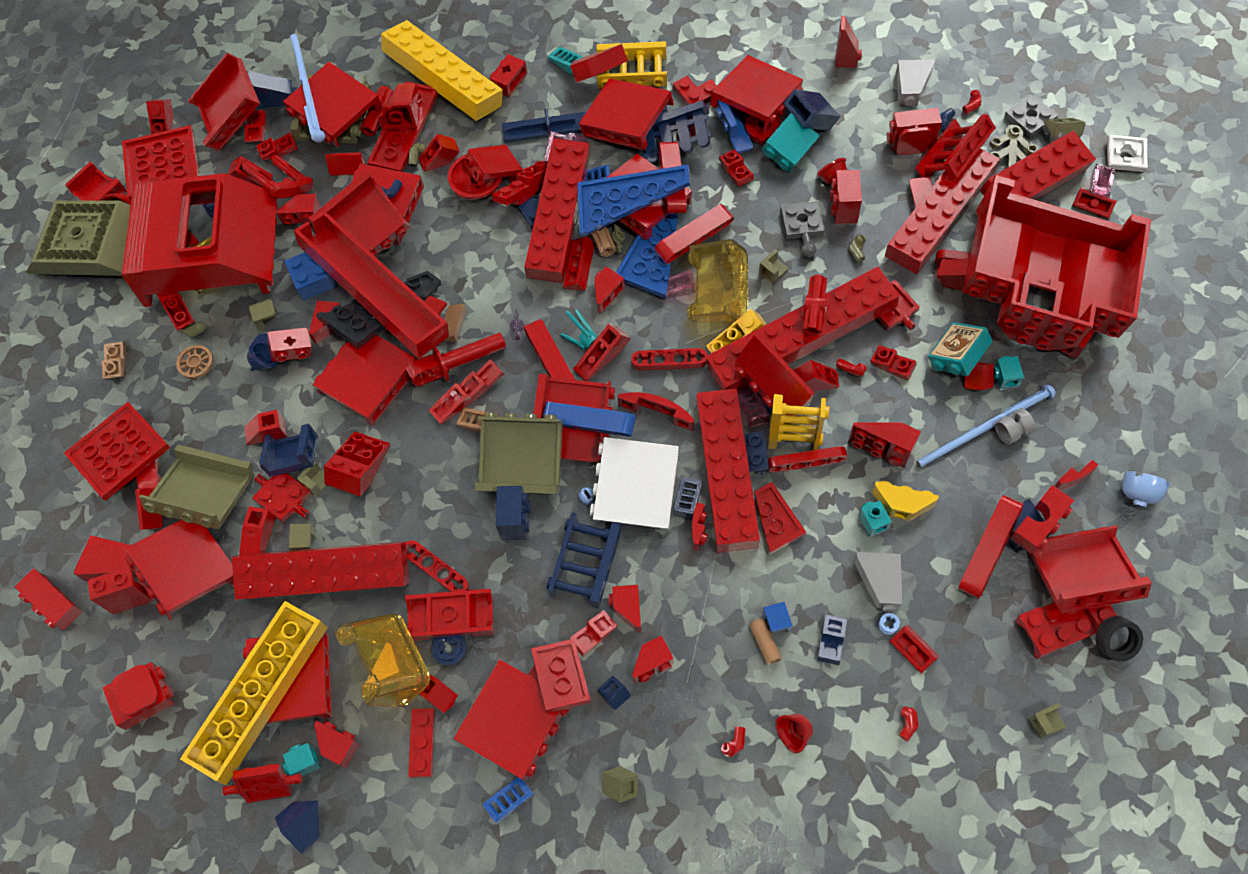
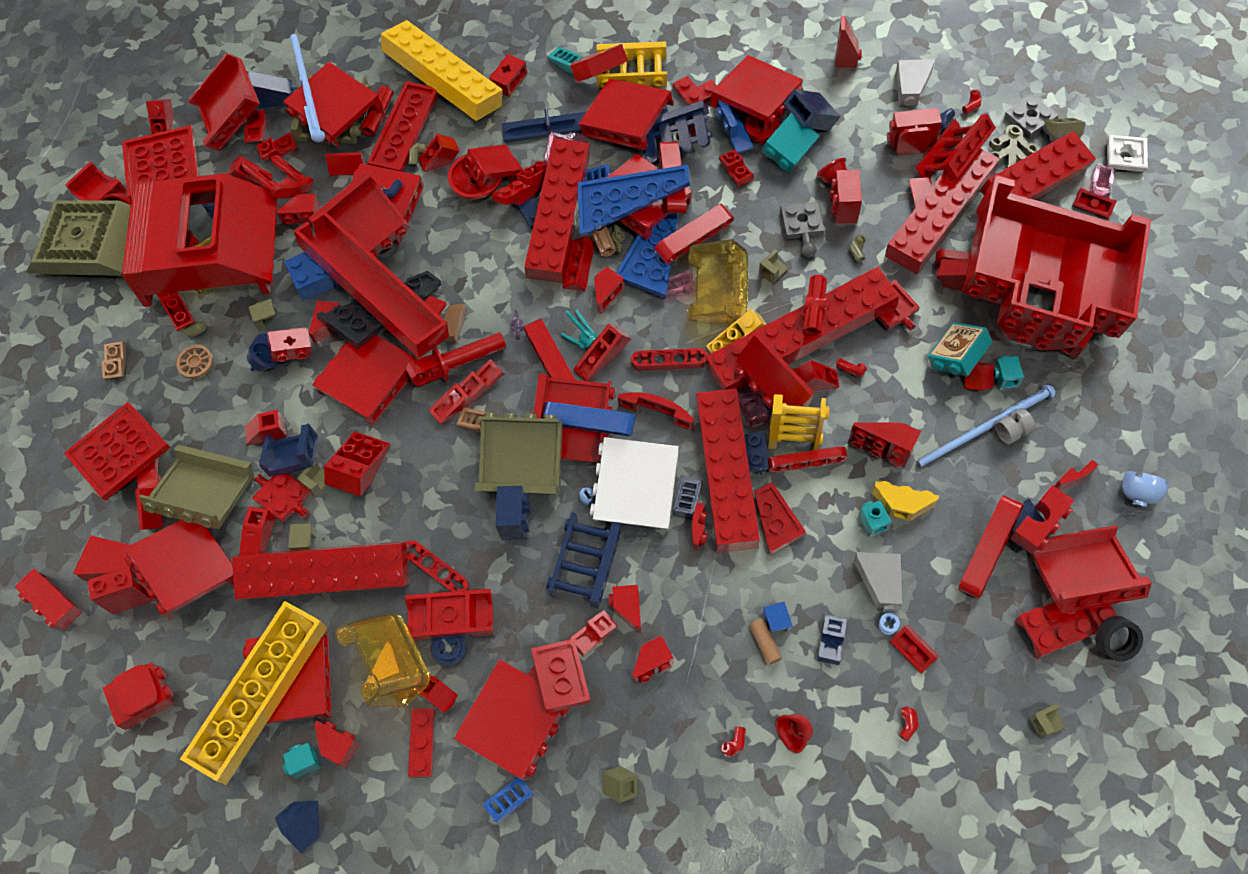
(262, 783): red plate -> none
(401, 108): red slope -> none
(614, 692): dark blue slope -> none
(891, 362): red slope -> none

